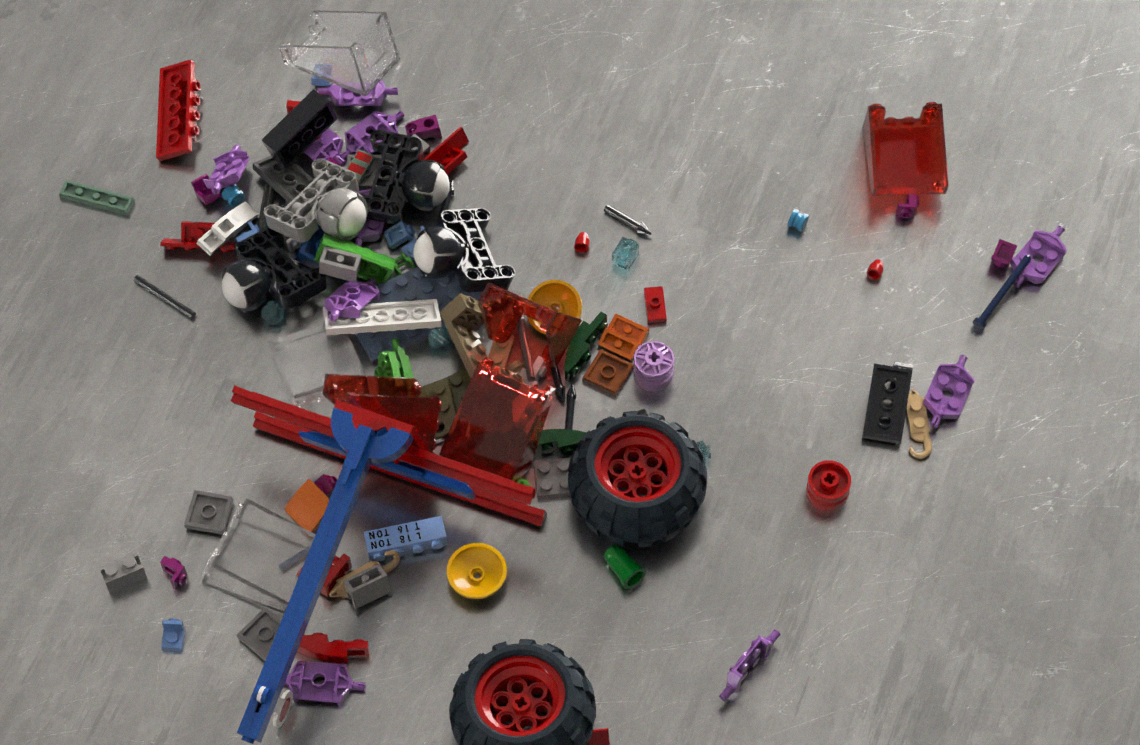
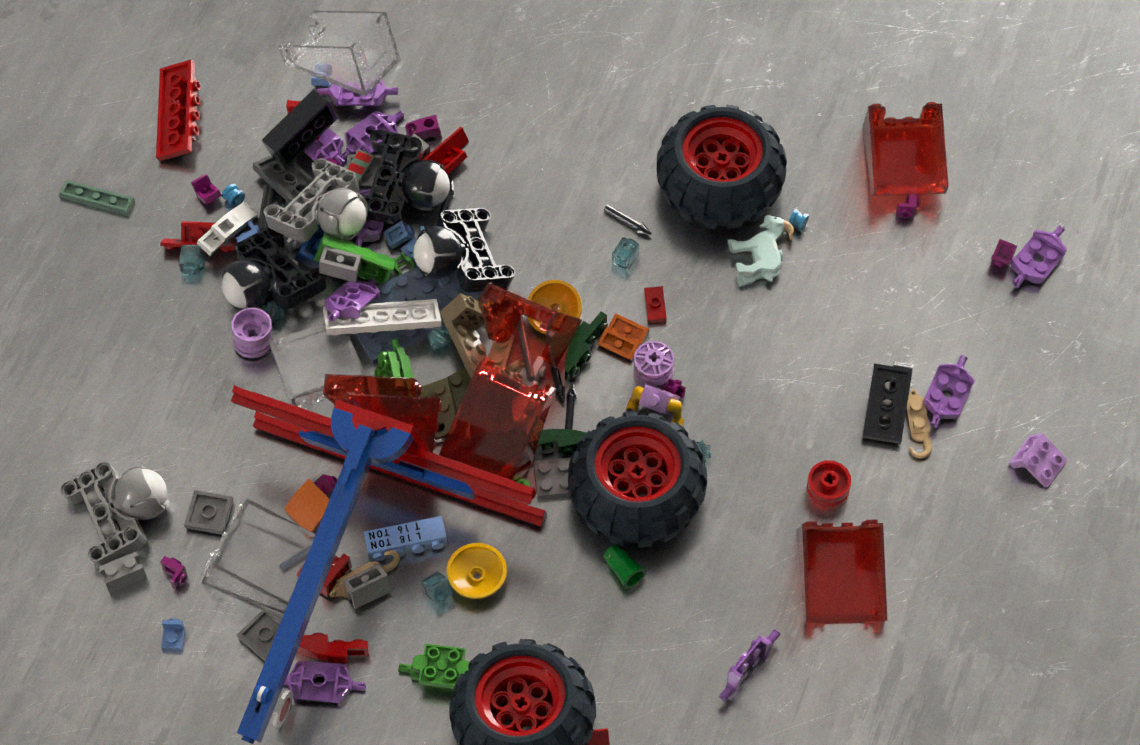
(132, 497): none -> light grey beam
(165, 297): black bar -> none
(191, 259): none -> clear light blue brick
(228, 169): medium lavender plate -> none
(251, 332): none -> lavender wheel
(437, 587): none -> clear light blue brick
(437, 666): none -> bright green piece
(582, 242): red hose -> none
(608, 373): dark orange tile -> none
(657, 400): none -> torso
(674, 387): none -> magenta gear
(722, 142): none -> black wheel
(764, 251): none -> light aqua animal
(842, 572): none -> clear red windscreen
(875, 269): red hose -> none
(980, 322): dark blue bar -> none
(1039, 458): none -> lavender bracket

